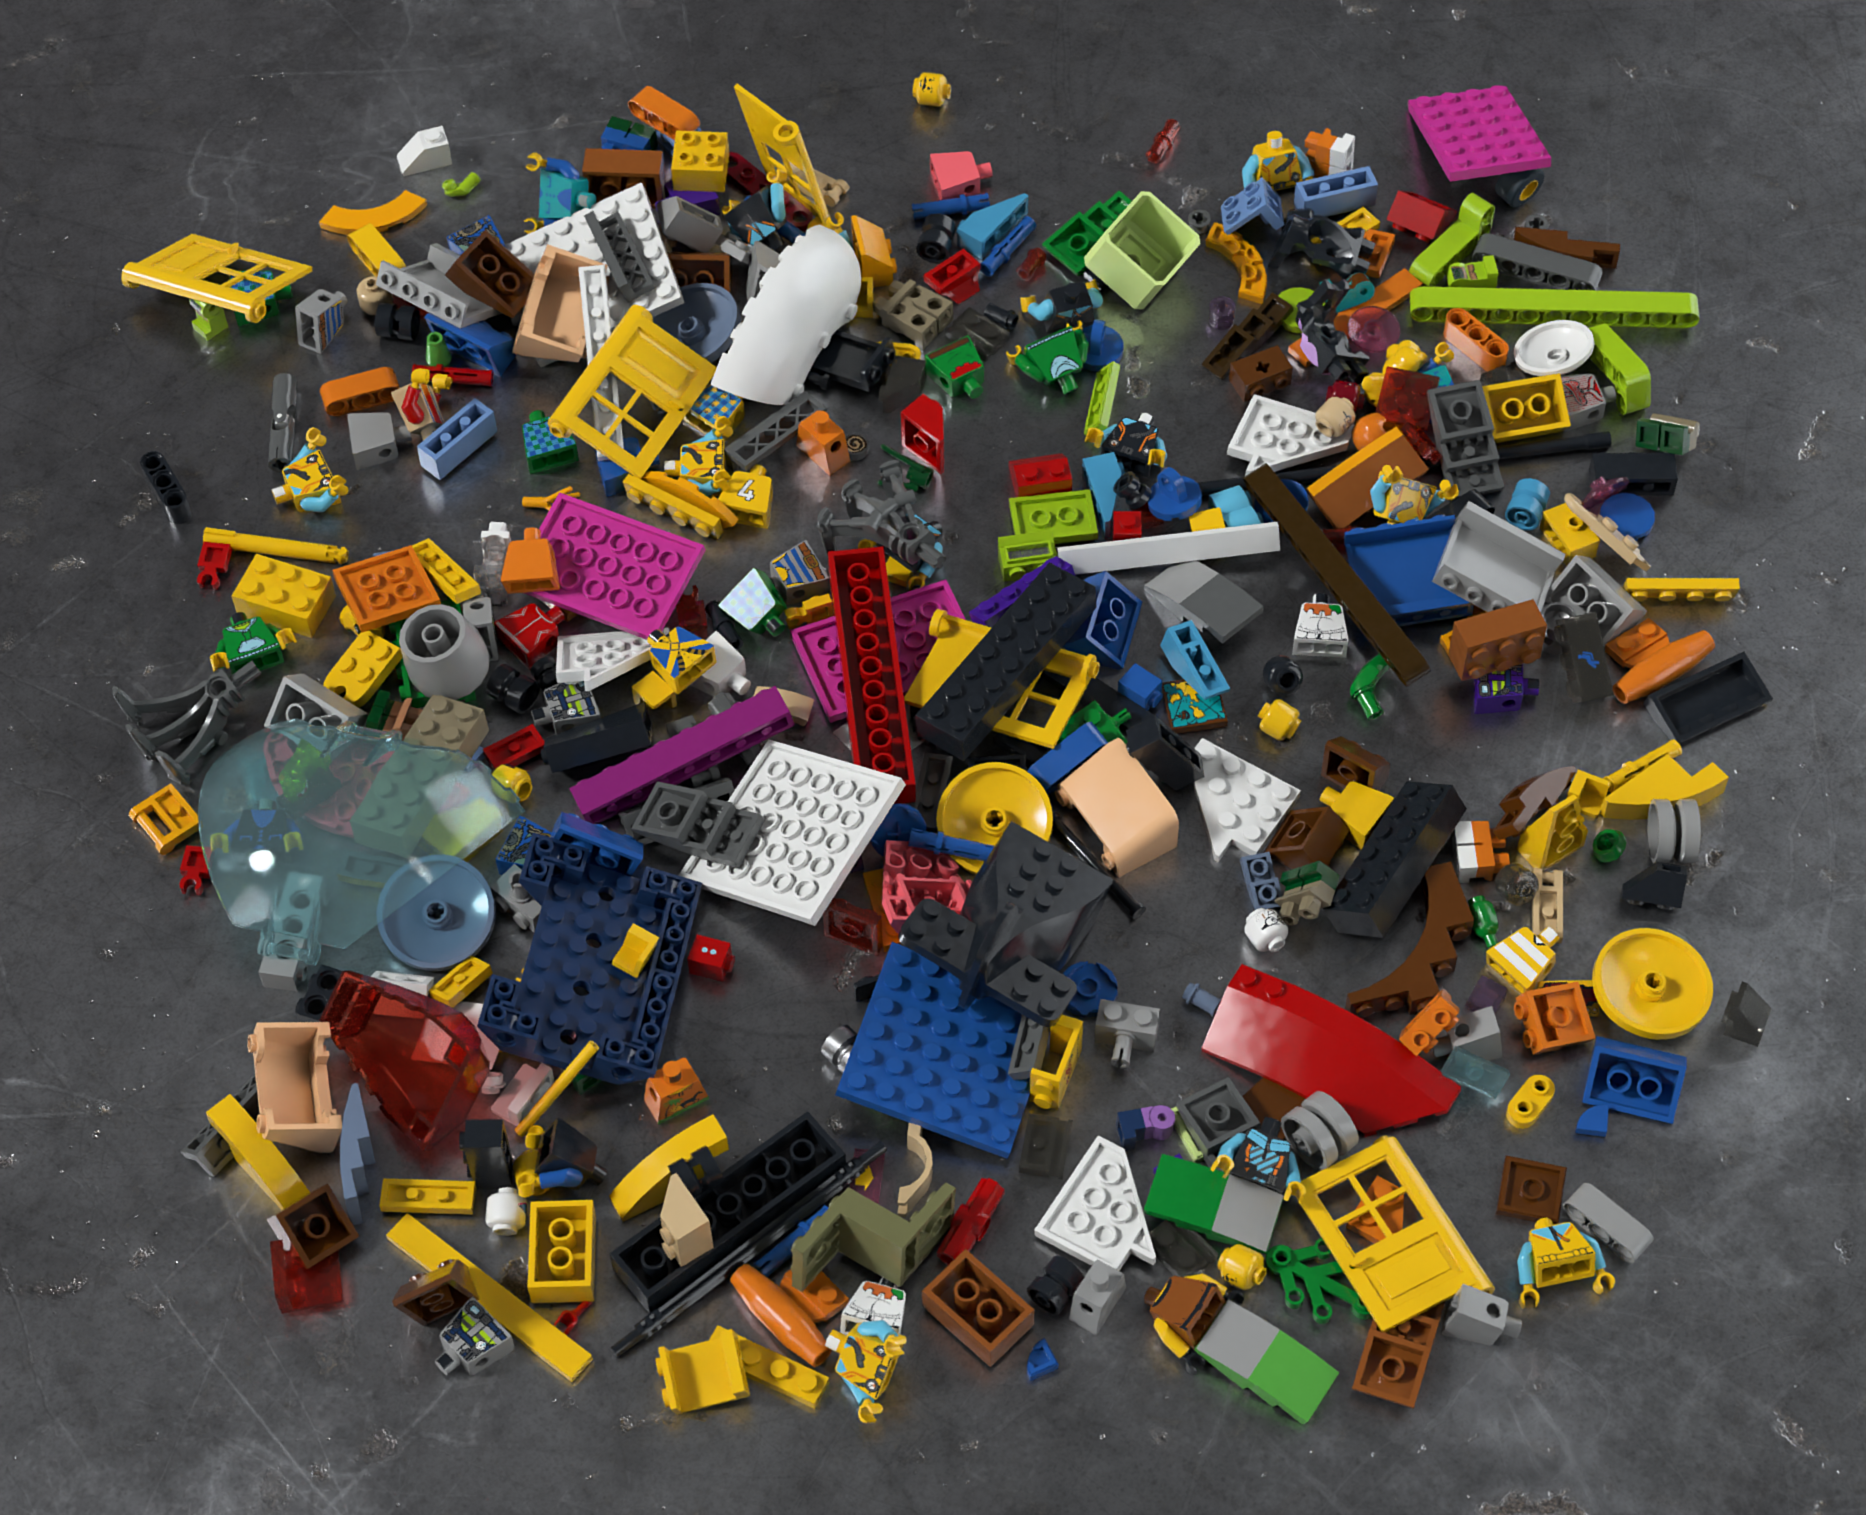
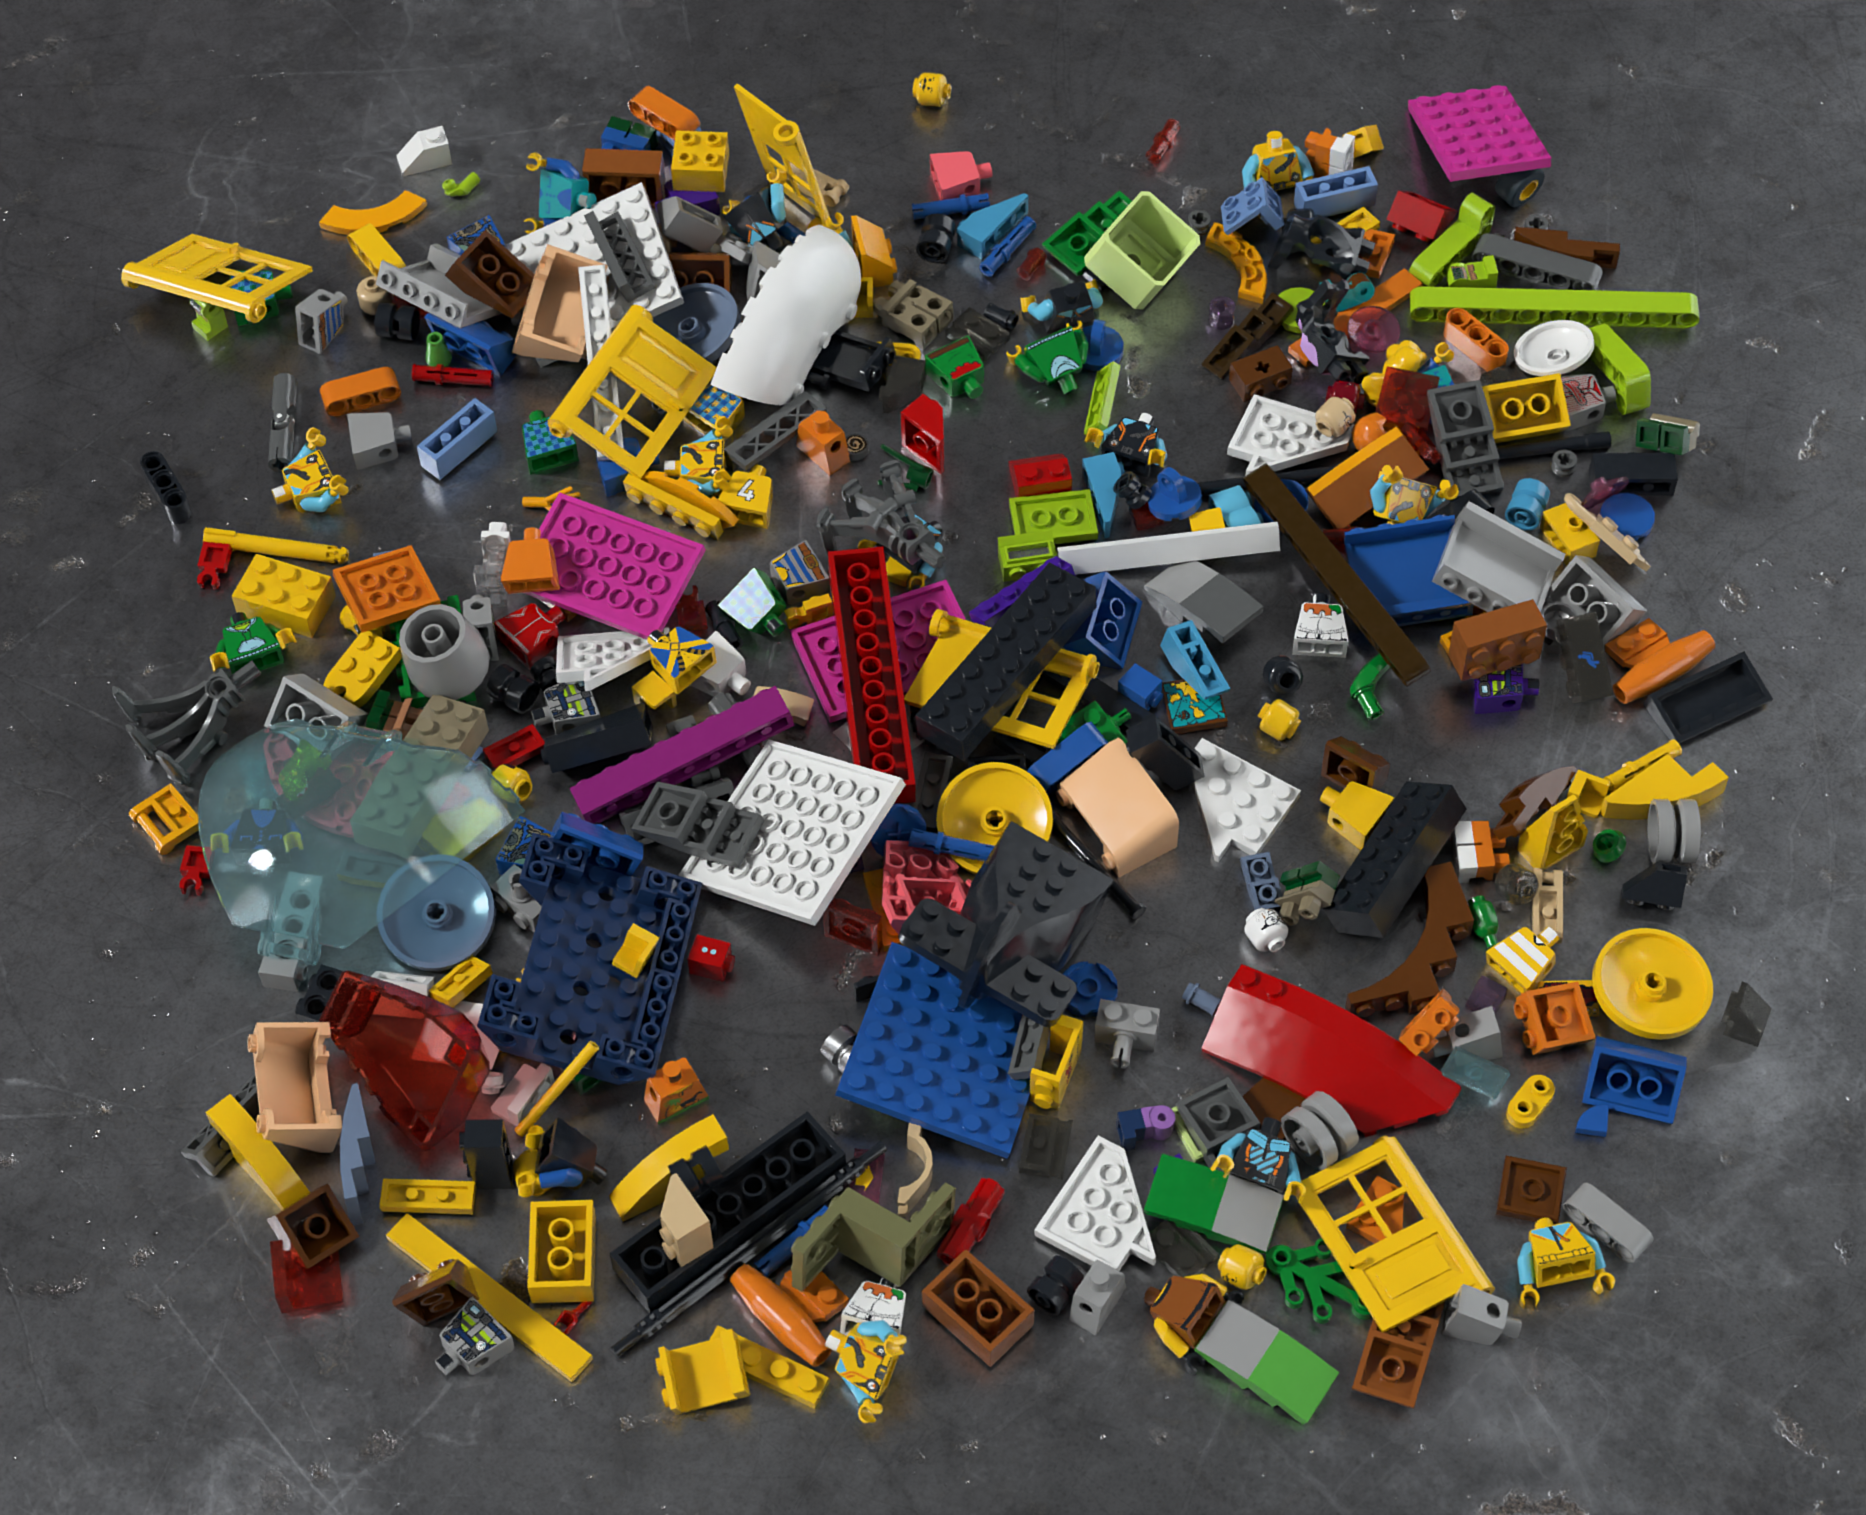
(420, 402): torso -> none
(445, 572): yellow plate -> none
(506, 1212): white head -> none
(751, 180): dark red piece -> none
(955, 277): red slope -> none
(1041, 1360): blue tile -> none
(1126, 525): red brick -> none
(1307, 837): reddish brown slope -> none
(1366, 140): none -> yellow panel
(1564, 470): none -> dark grey bush
(1691, 588): yellow plate -> none

